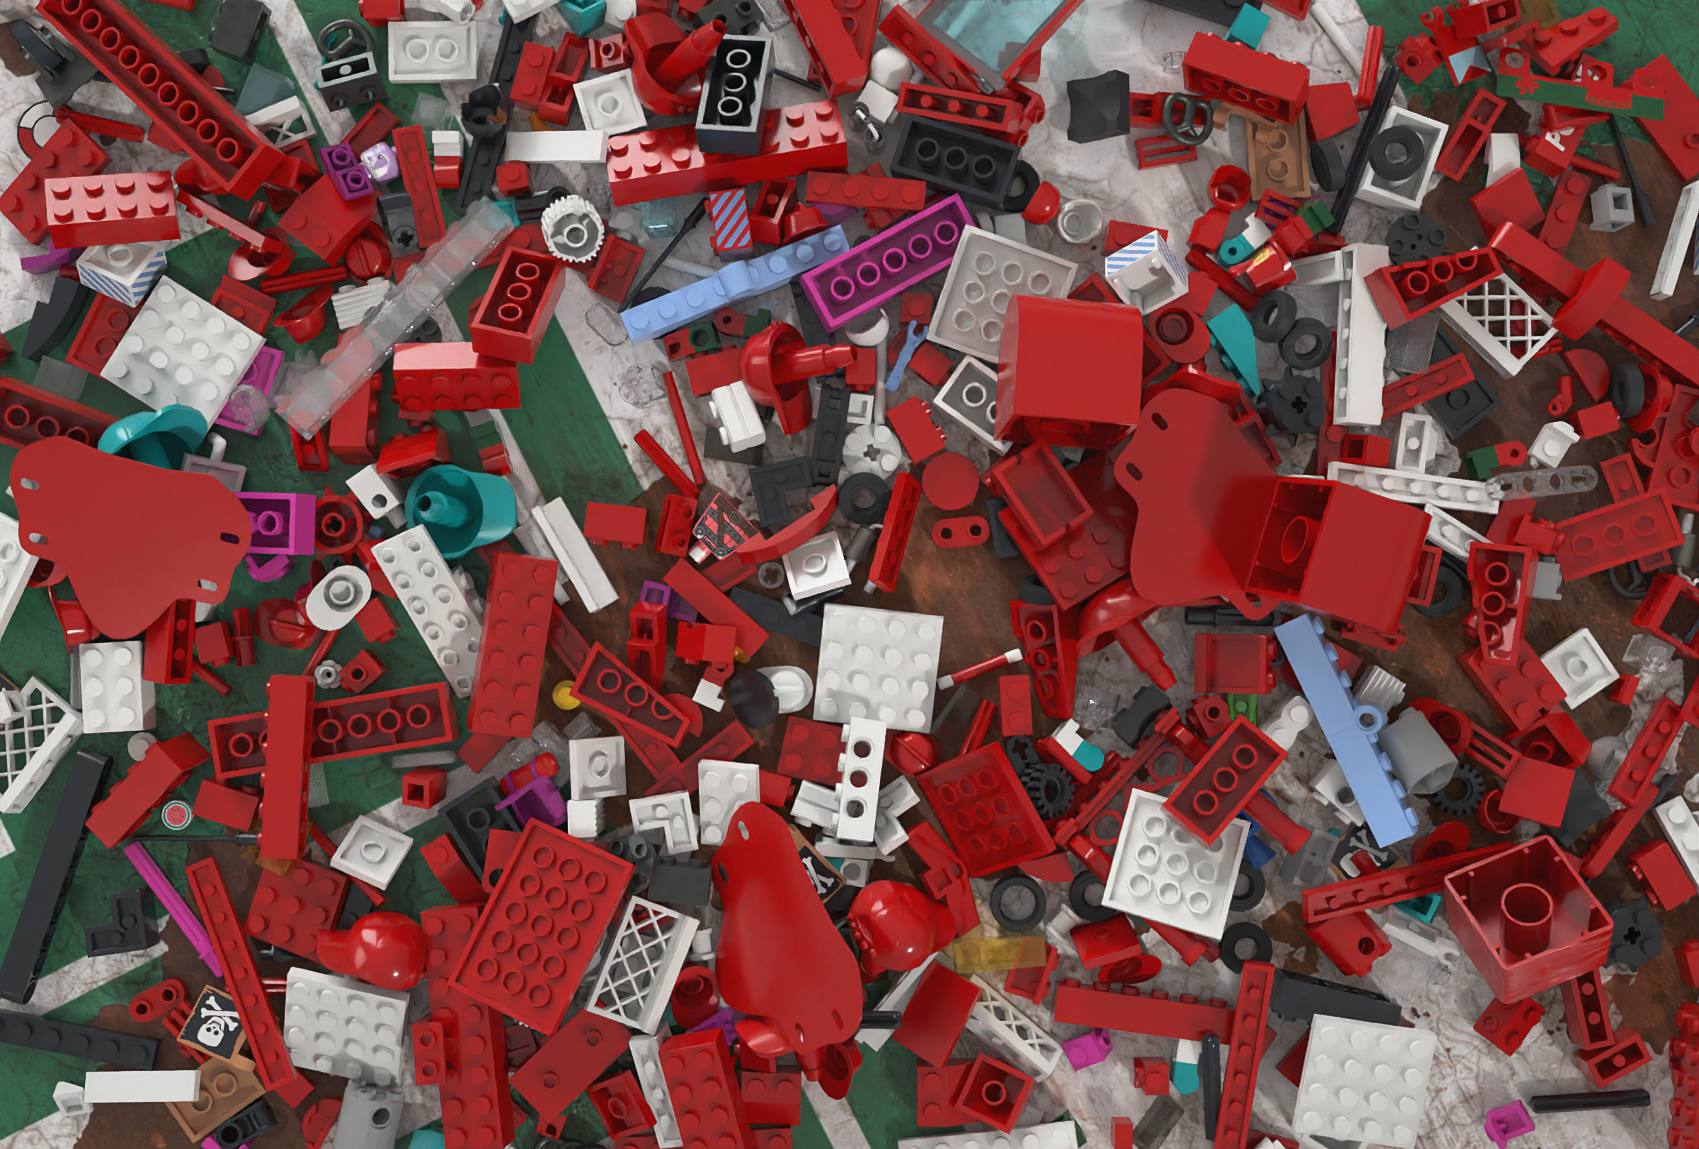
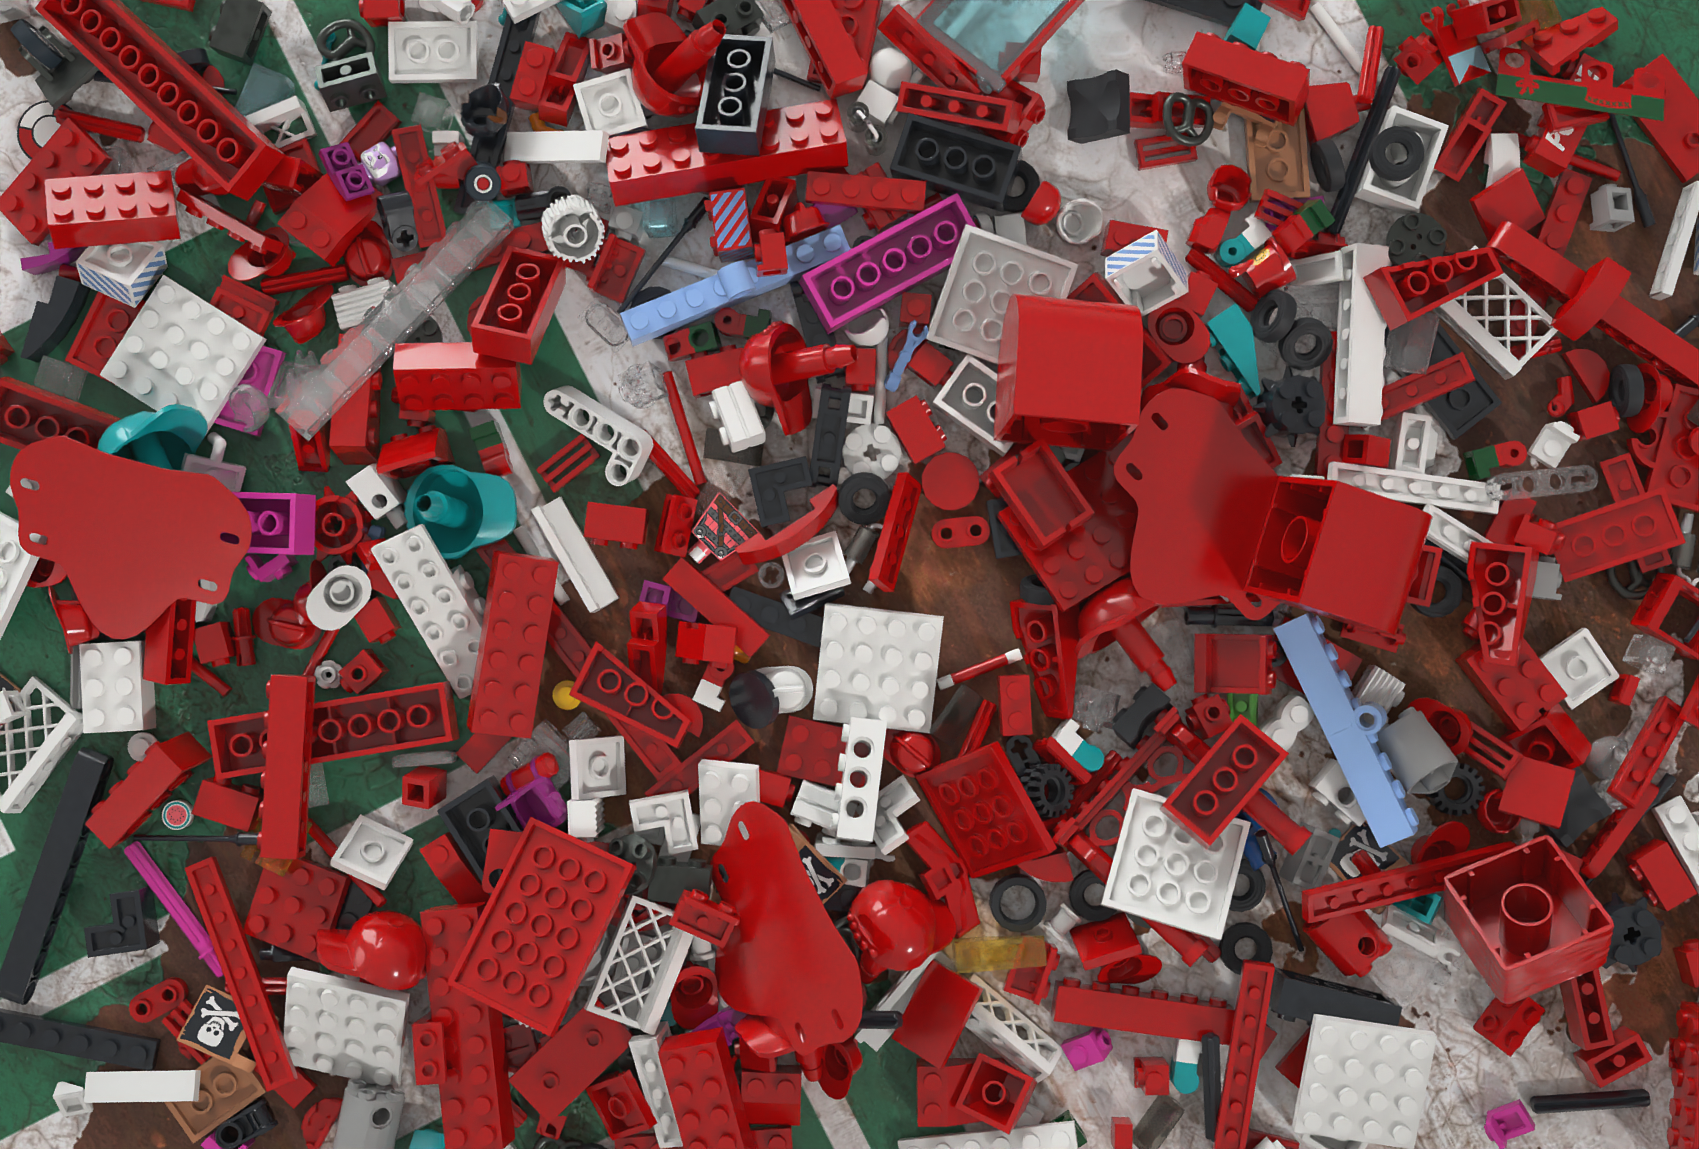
(479, 177): none -> red plate
(548, 478): none -> red tile
(568, 406): none -> white beam
(704, 917): none -> red bracket
(771, 253): none -> red brick
(1269, 858): none -> black piece

